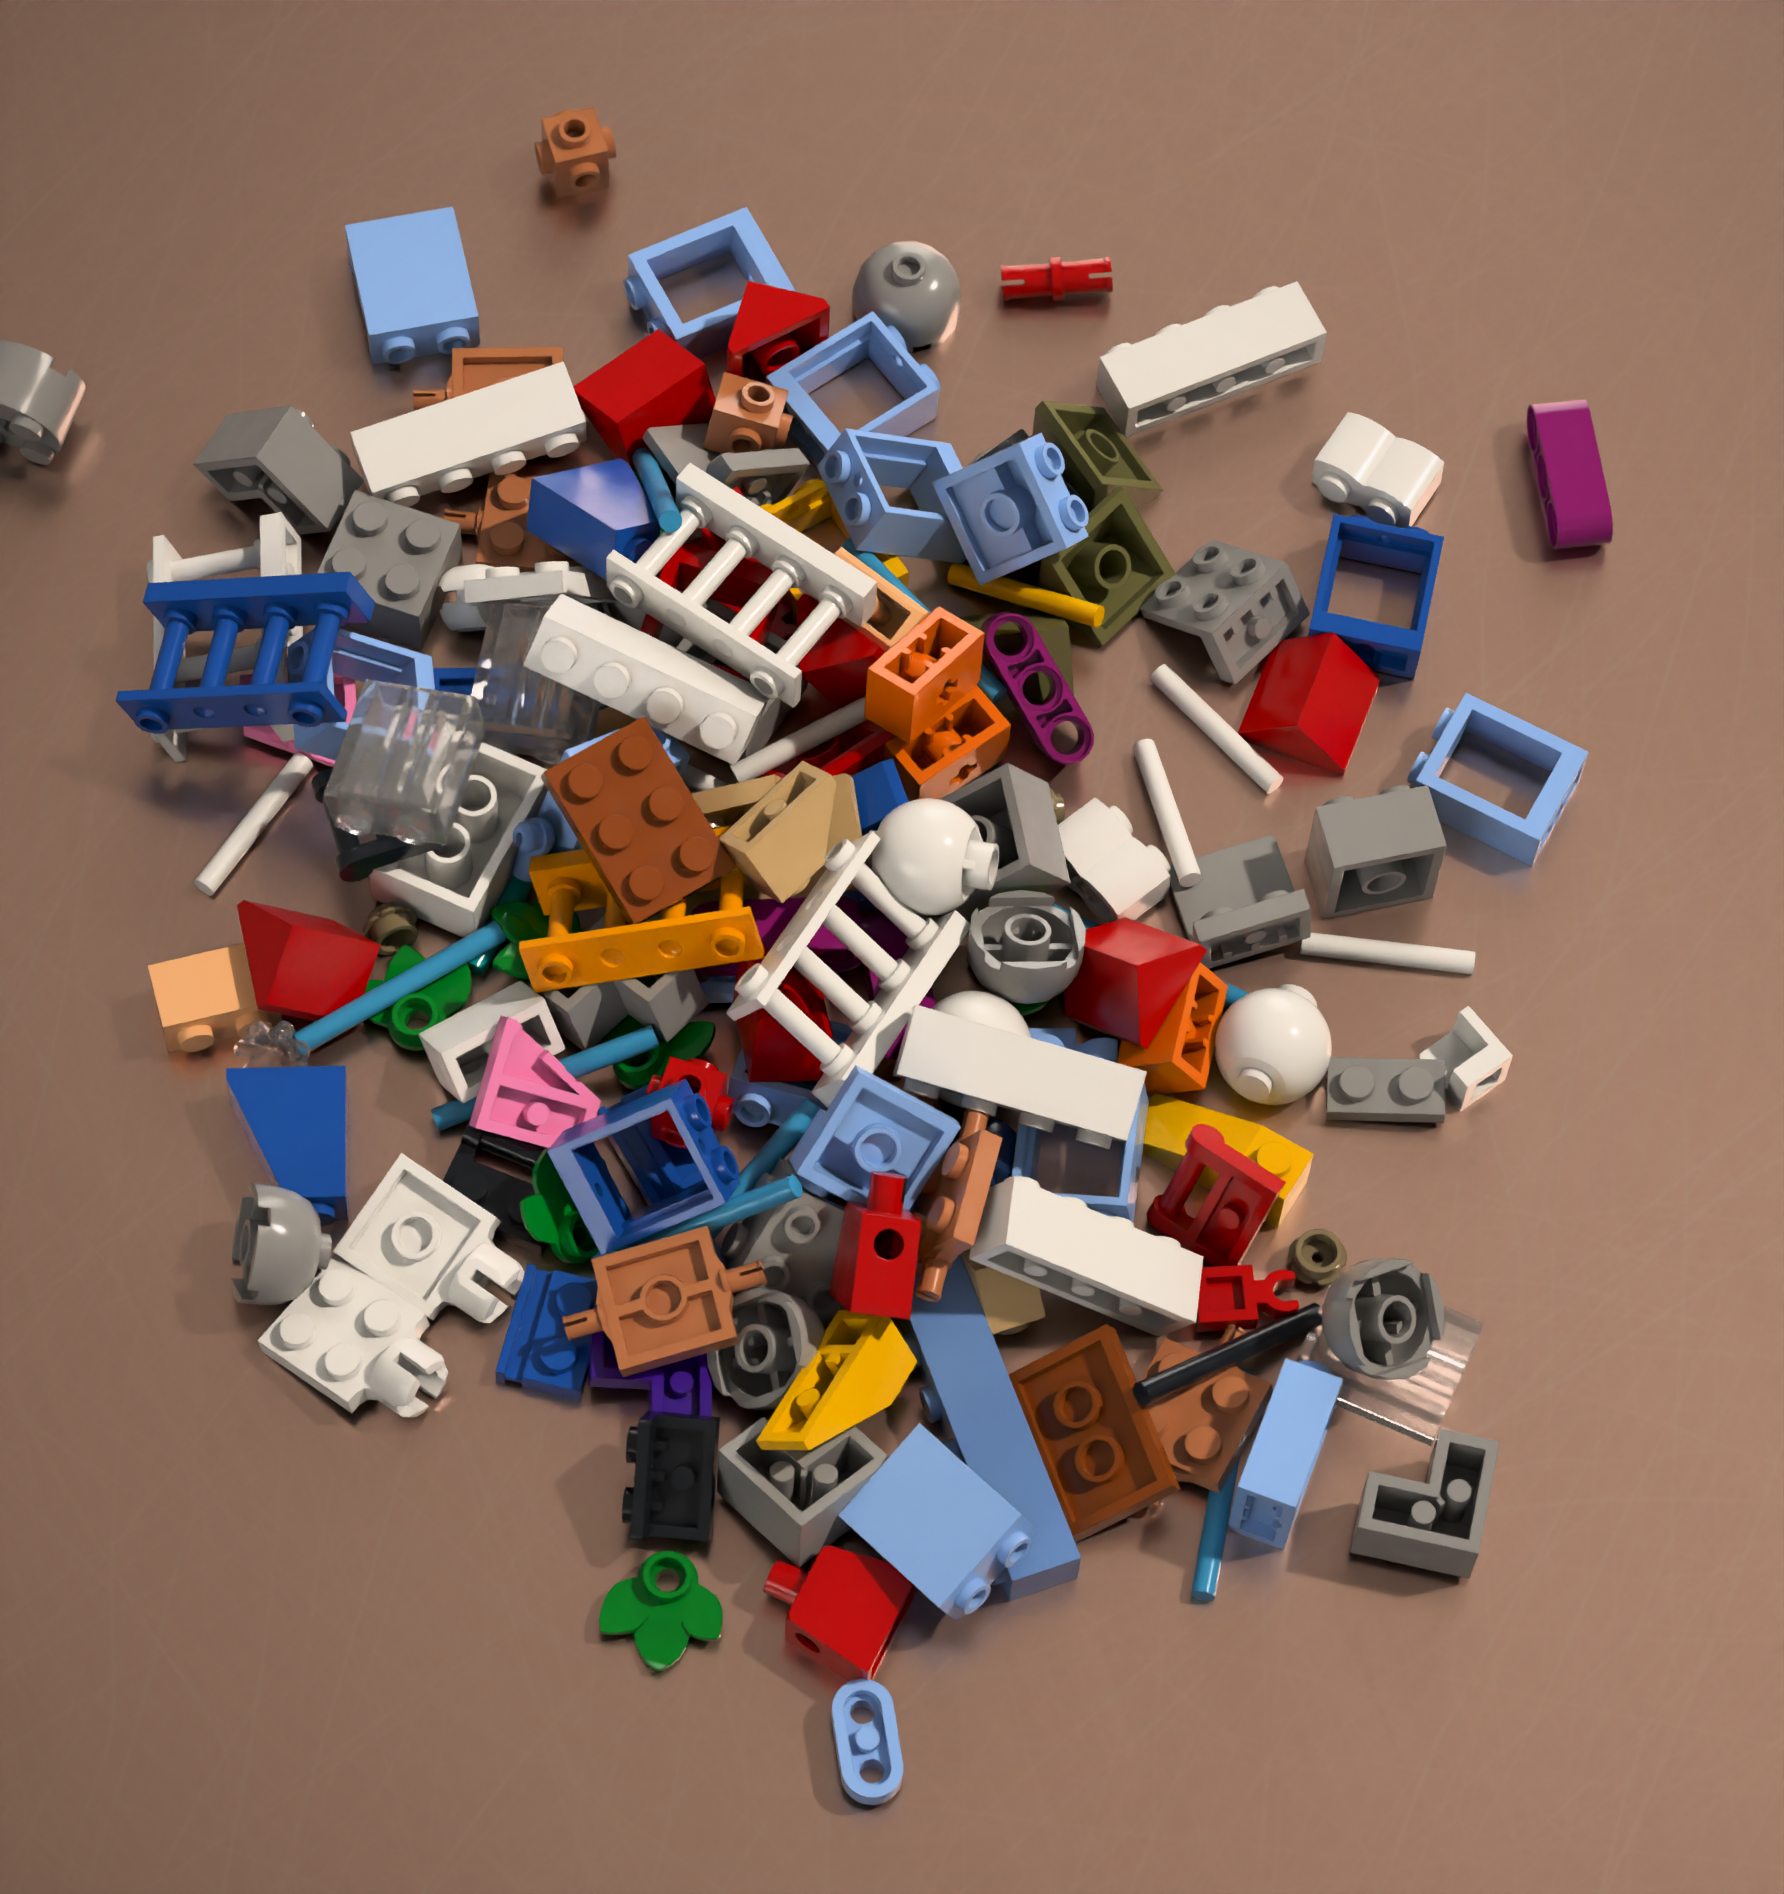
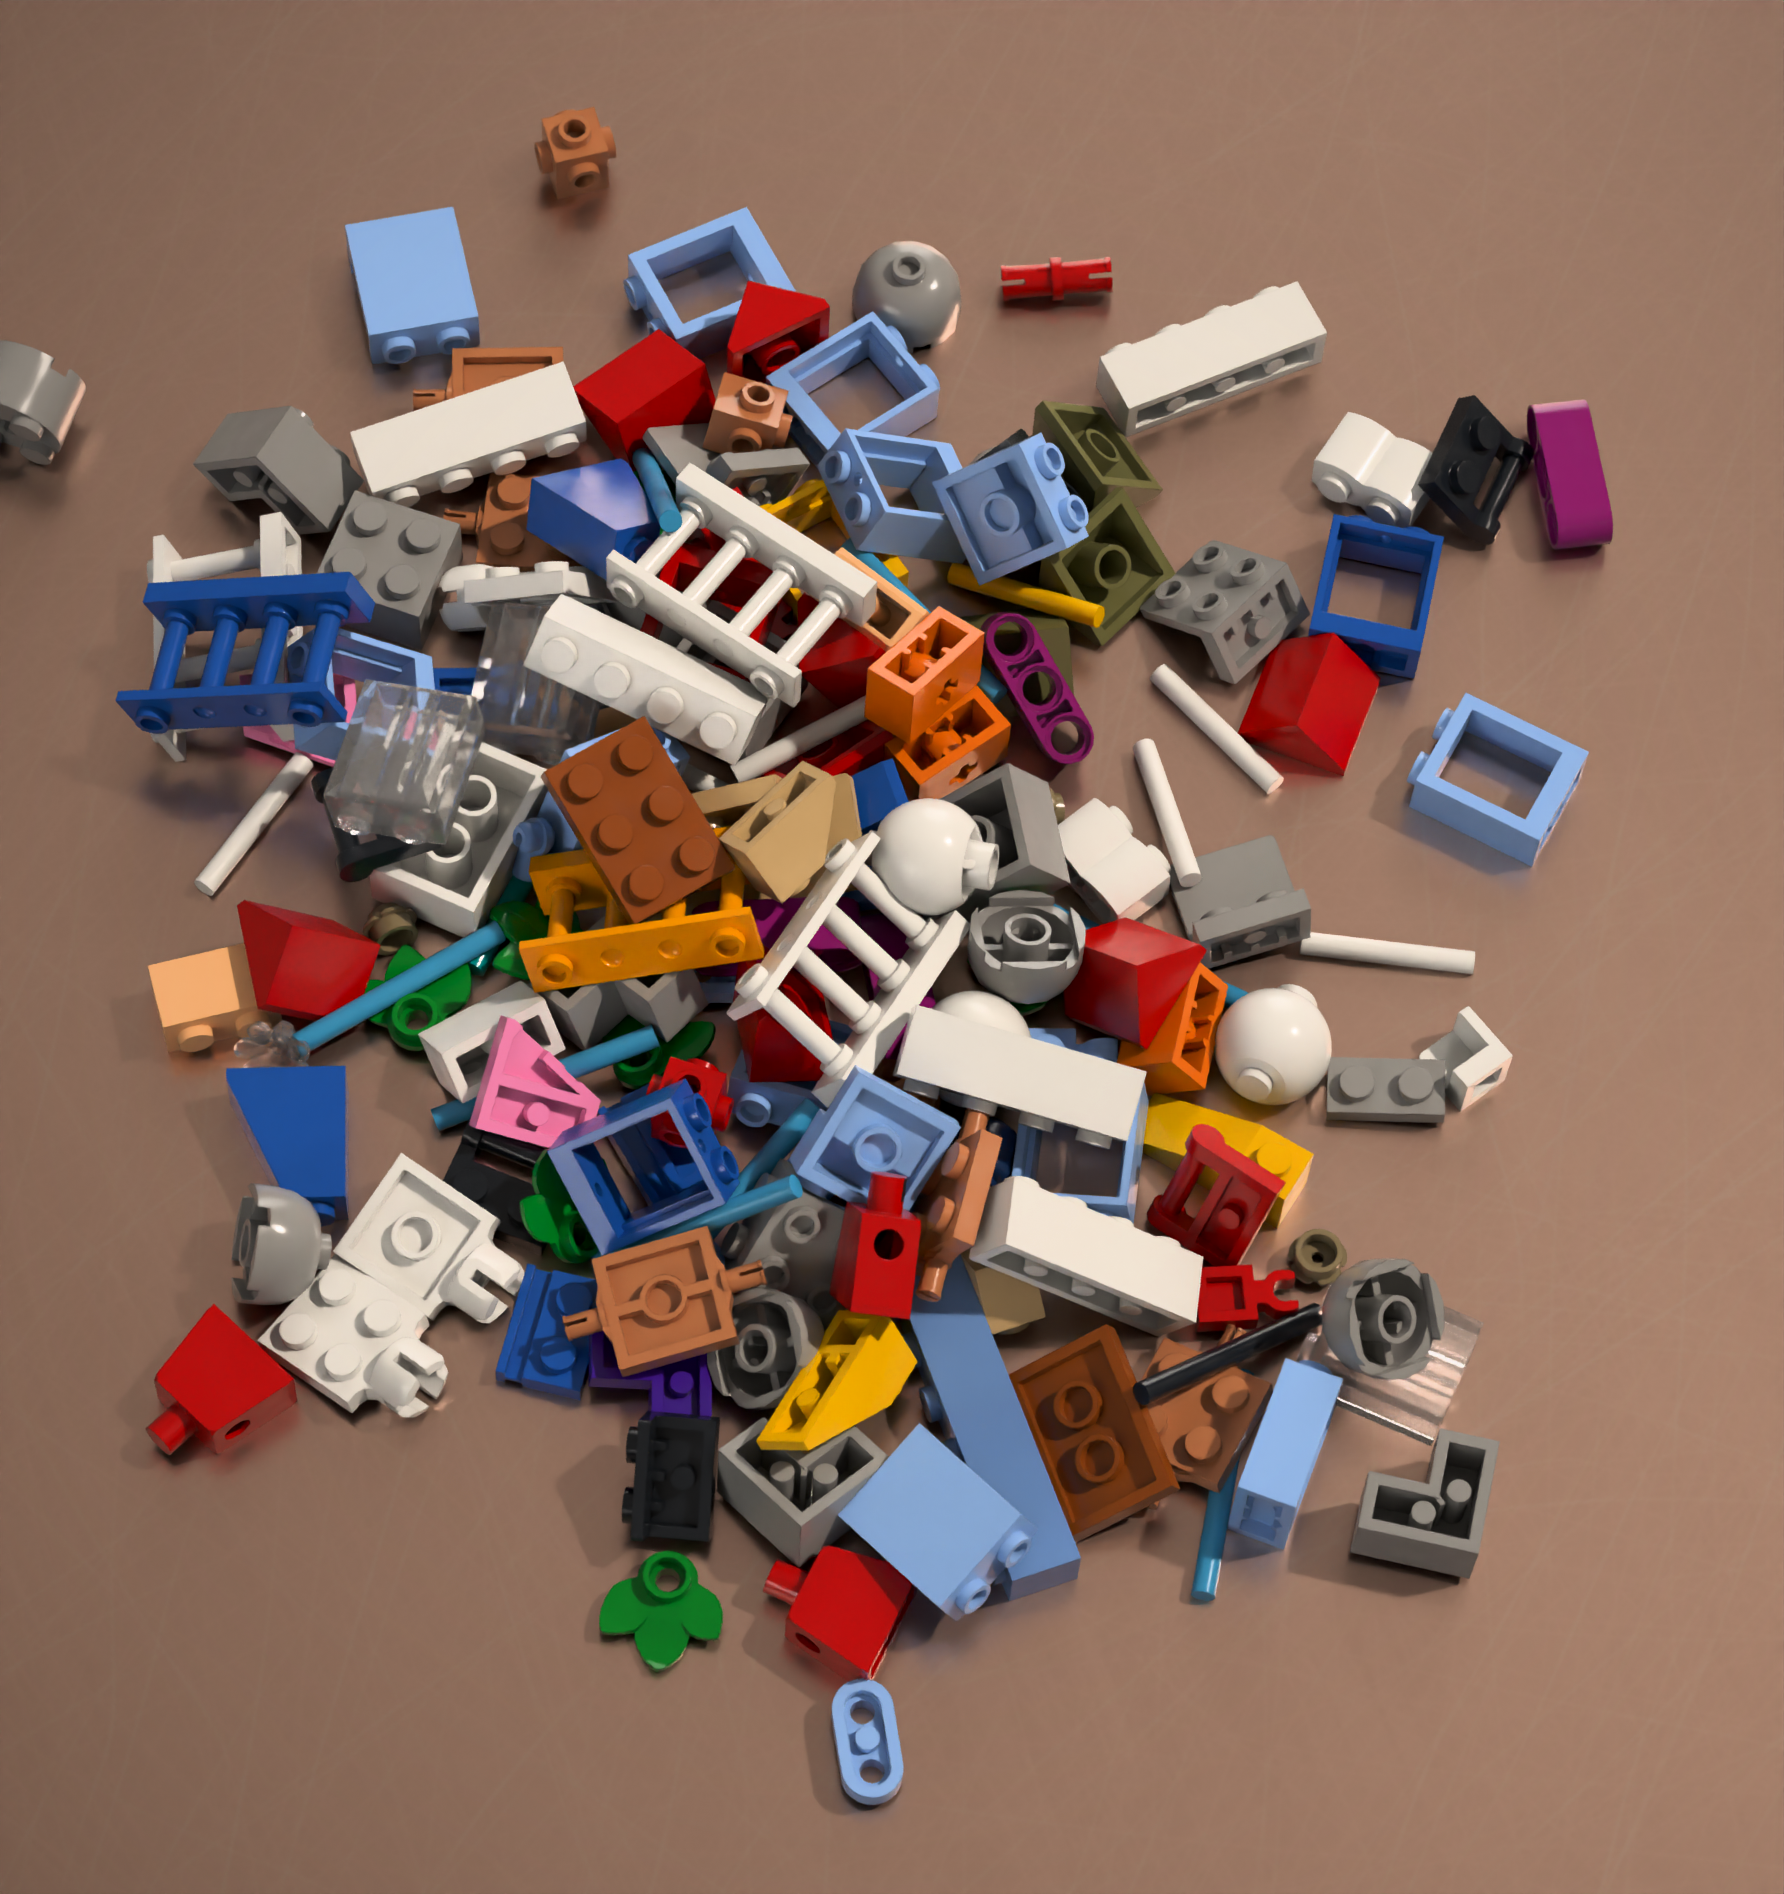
(218, 1387): none -> red torso
(1375, 851): light grey brick -> none
(1462, 462): none -> black plate

